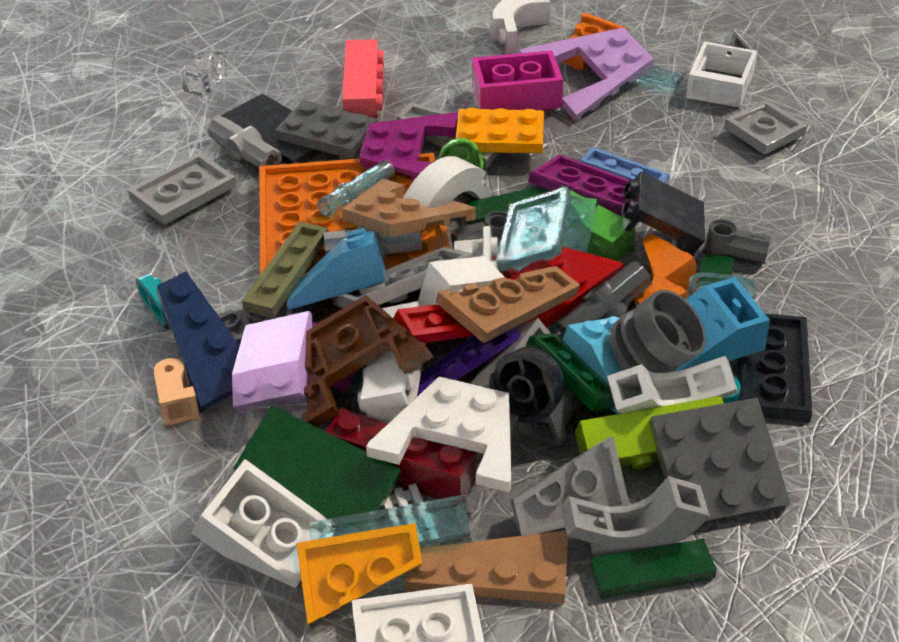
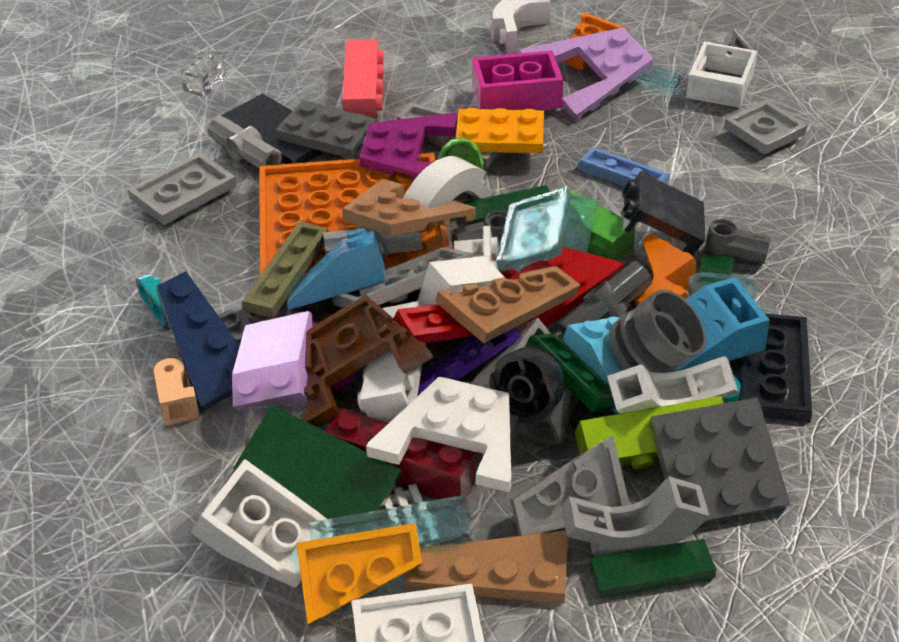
(347, 192): clear light blue pin -> none
(581, 179): magenta tile -> none

